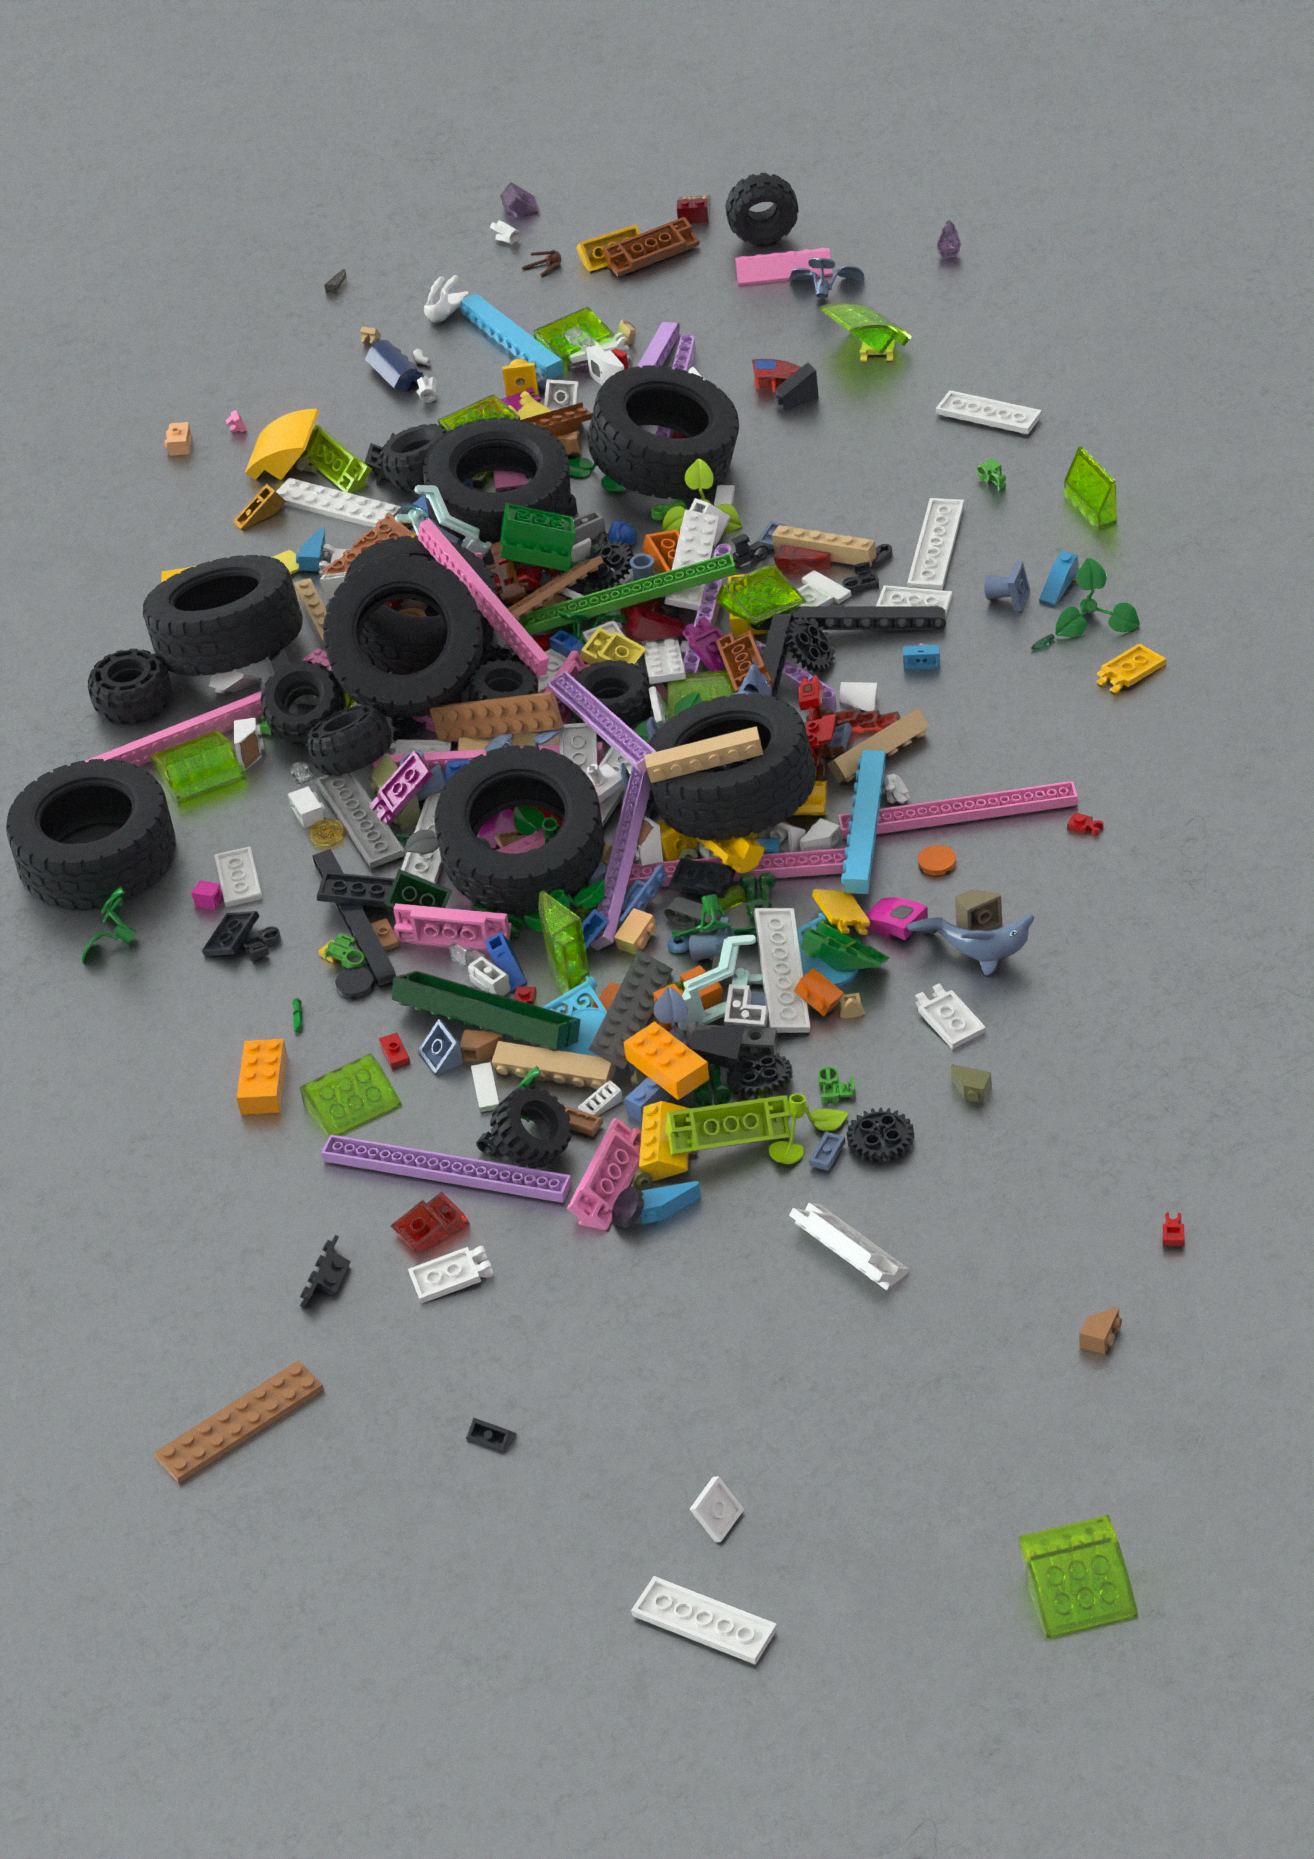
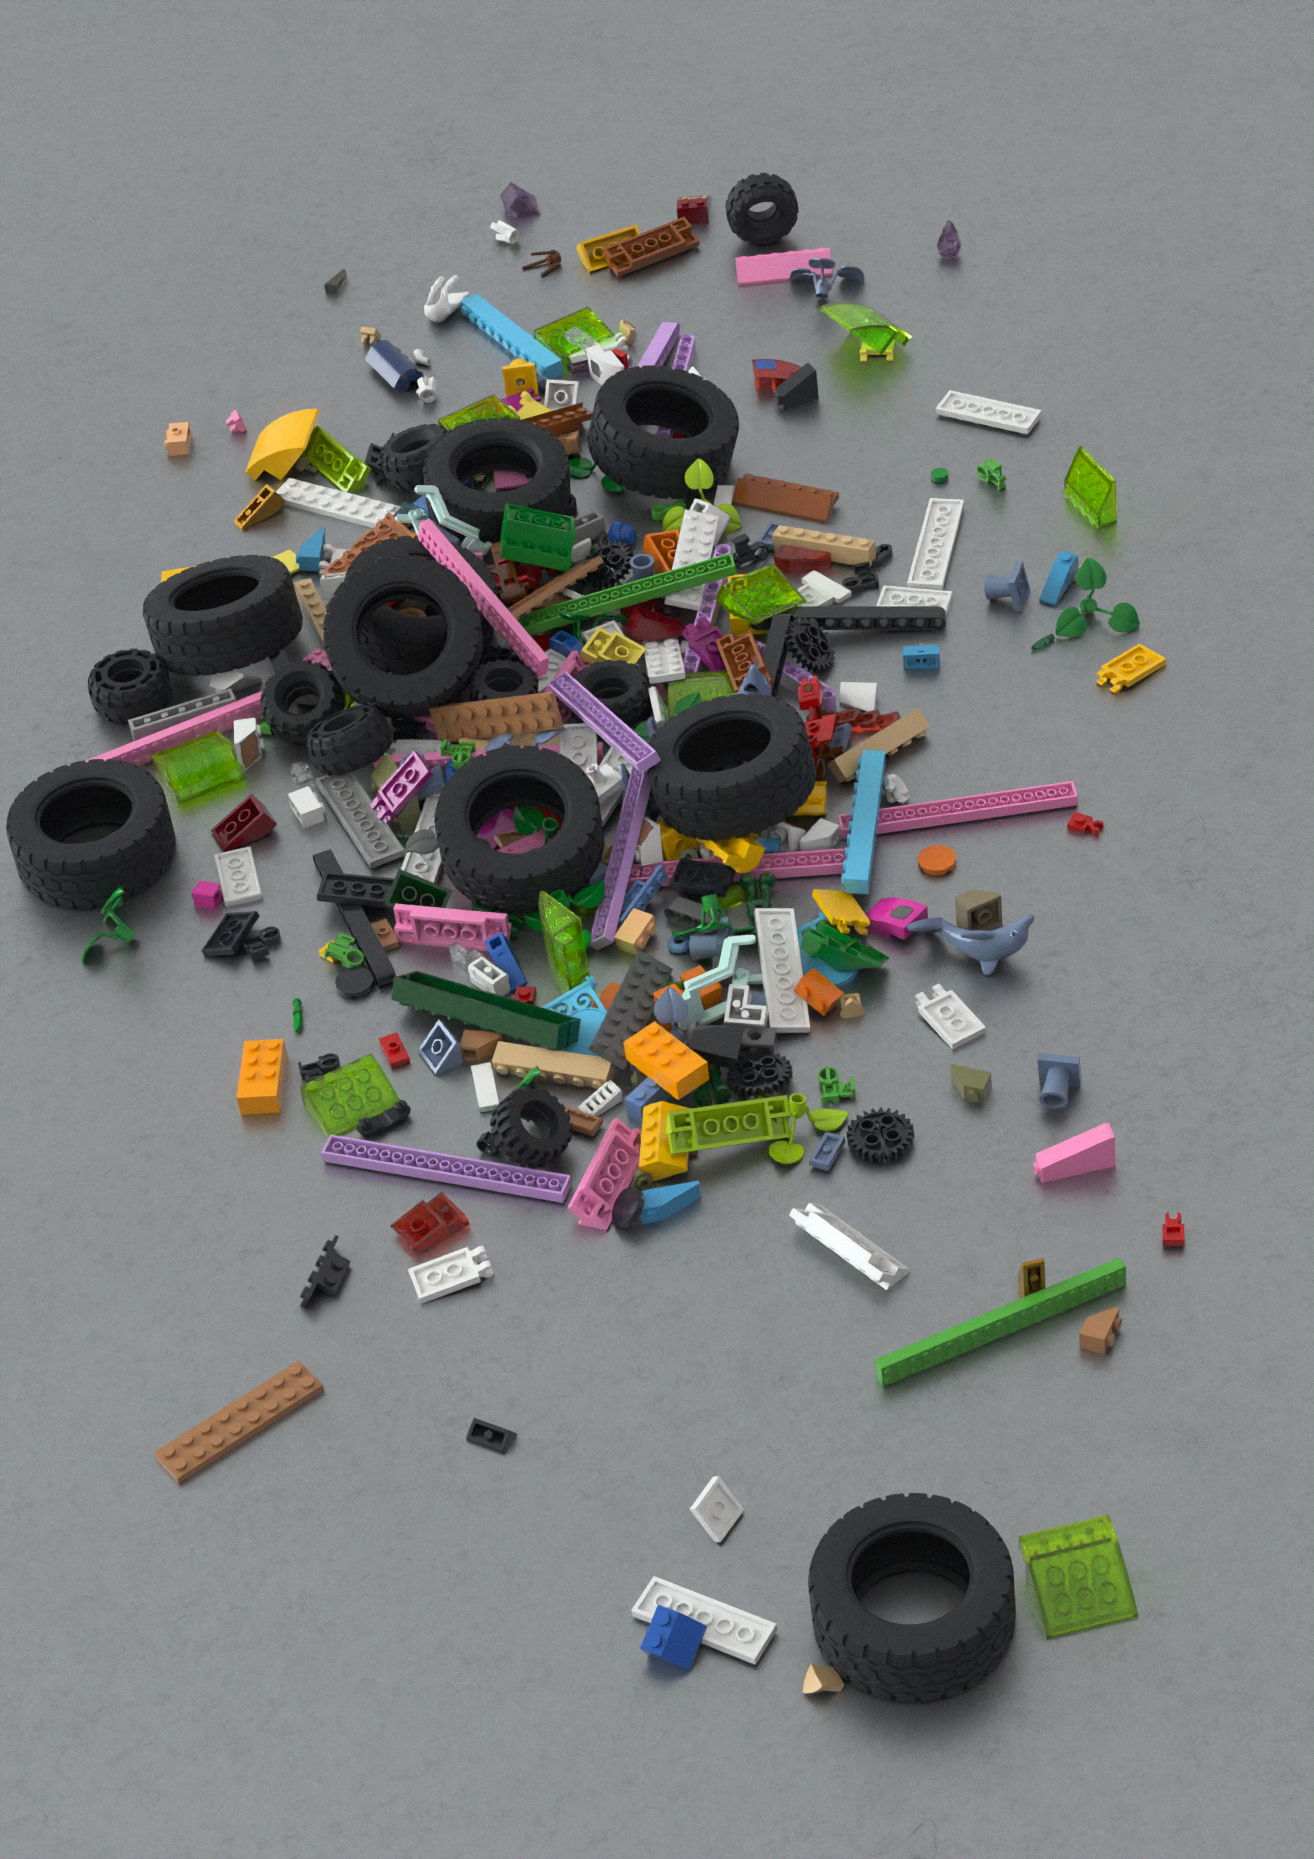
(165, 718): none -> light grey brick
(244, 824): none -> dark red slope
(317, 1069): none -> black piece
(327, 831): clear yellow wheel -> none
(392, 1116): none -> black piece
(460, 753): none -> bright green piece
(593, 926): blue slope -> none
(673, 1637): none -> blue slope
(703, 754): tan brick -> none
(785, 498): none -> dark orange slope
(822, 1678): none -> tan tile
(926, 1656): none -> black tyre
(939, 475): none -> green tile
(1000, 1322): none -> bright green piece
(1031, 1277): none -> pearl gold slope
(1057, 1074): none -> sand blue plant
(1077, 1155): none -> bright pink slope

